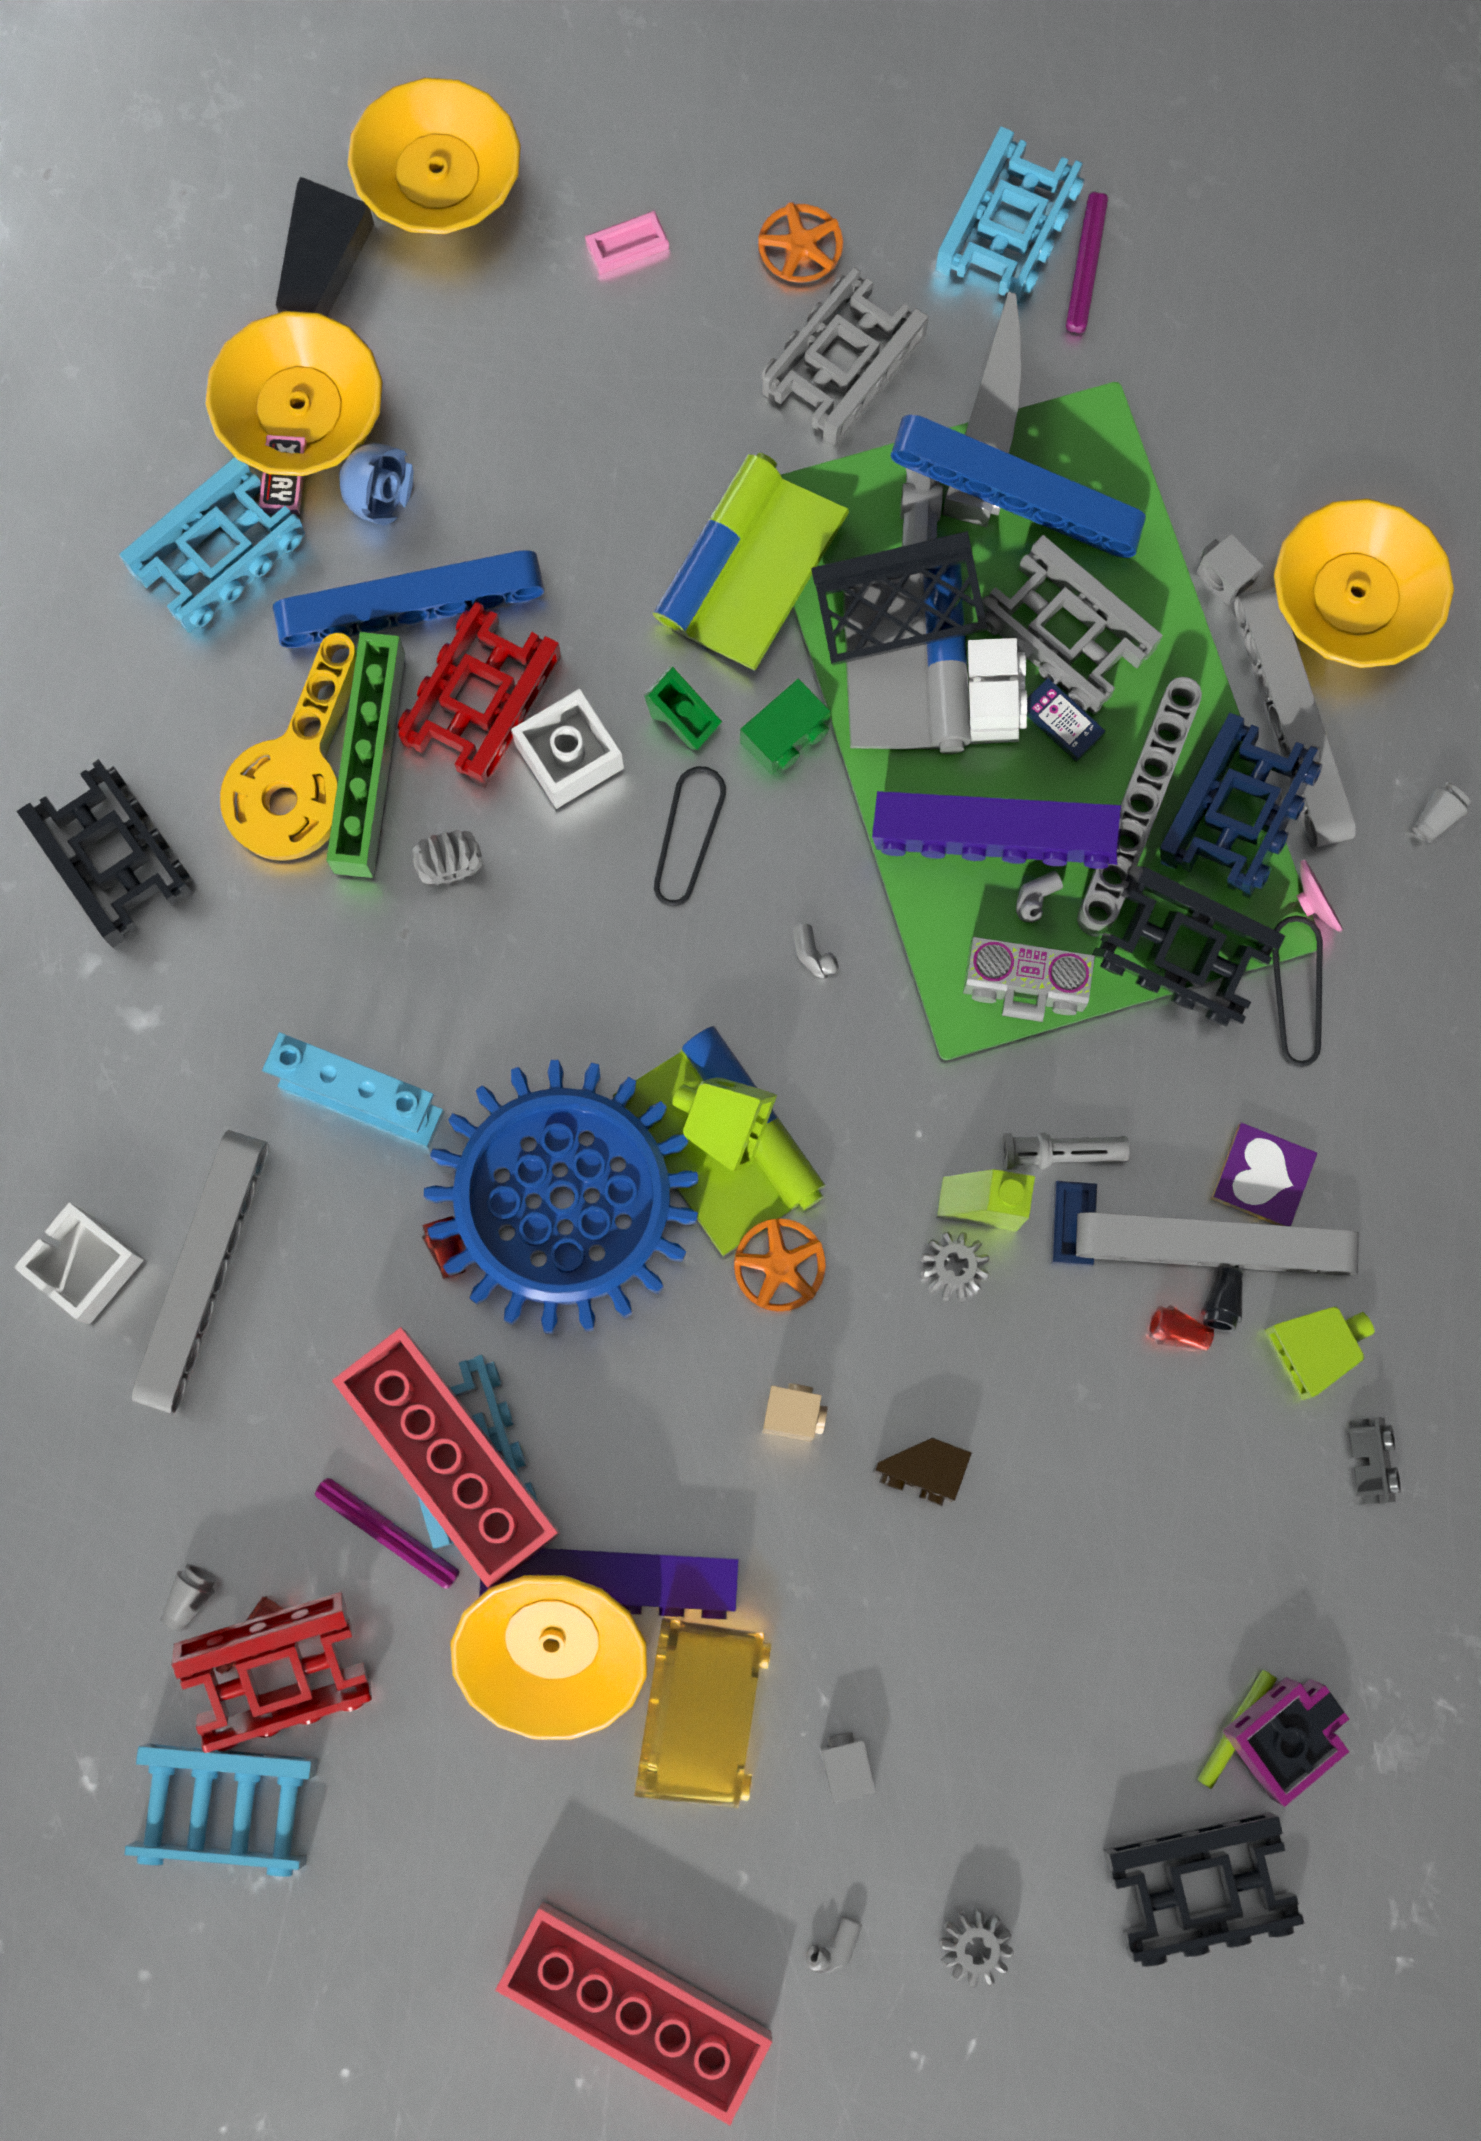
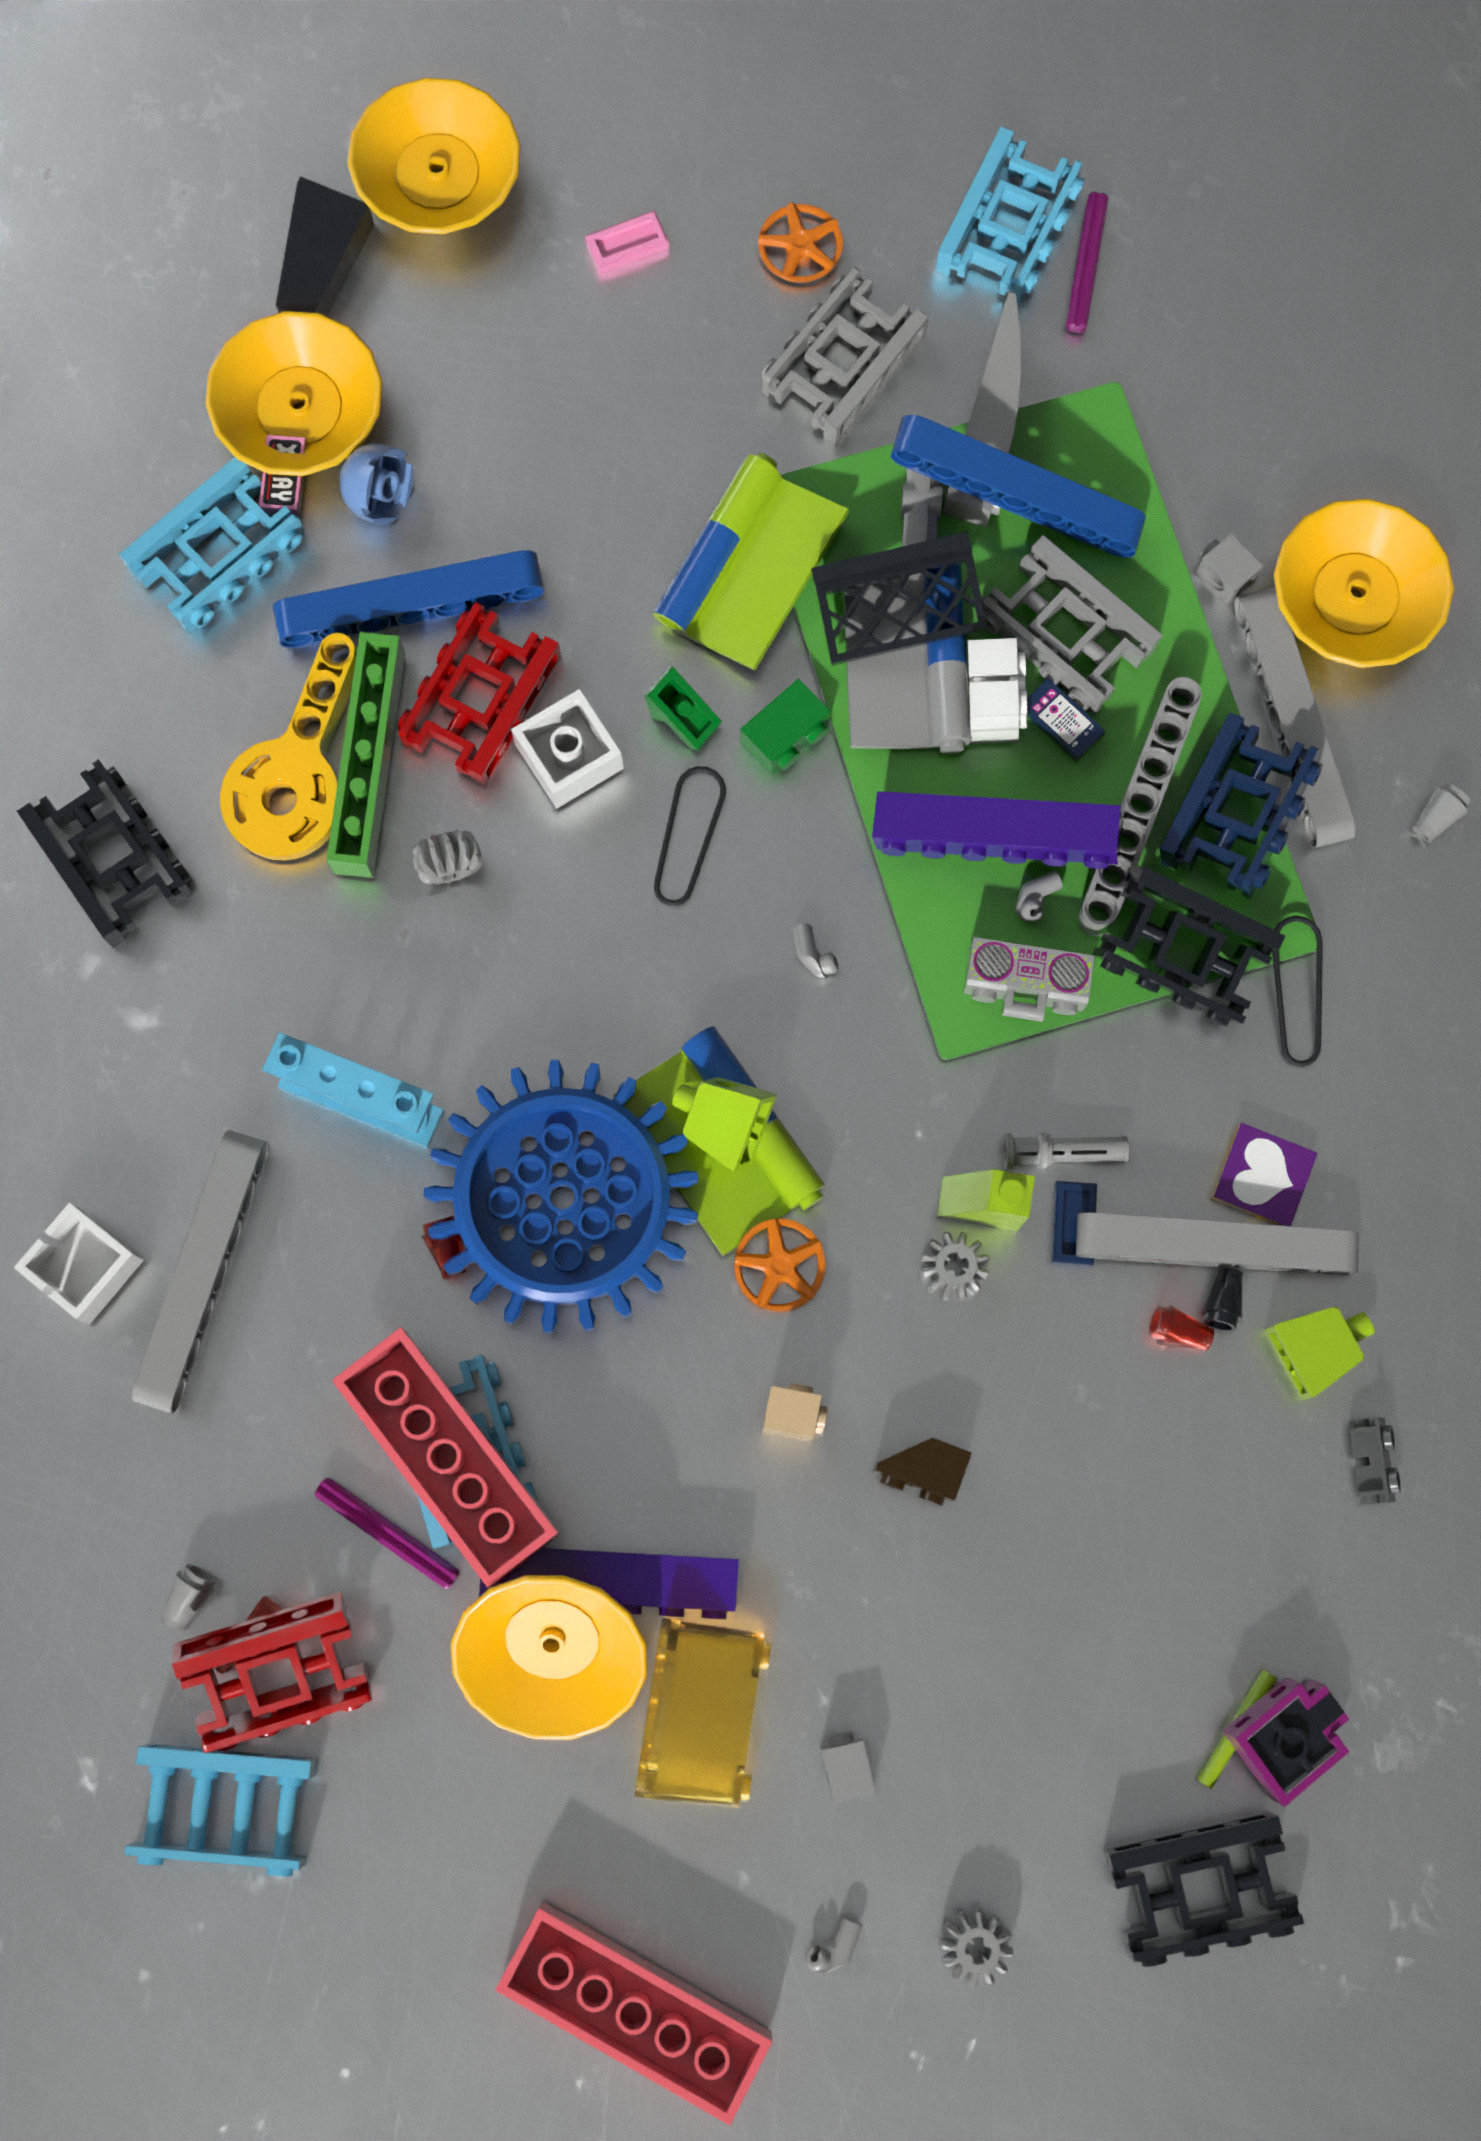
(1314, 900): bright pink dish -> none

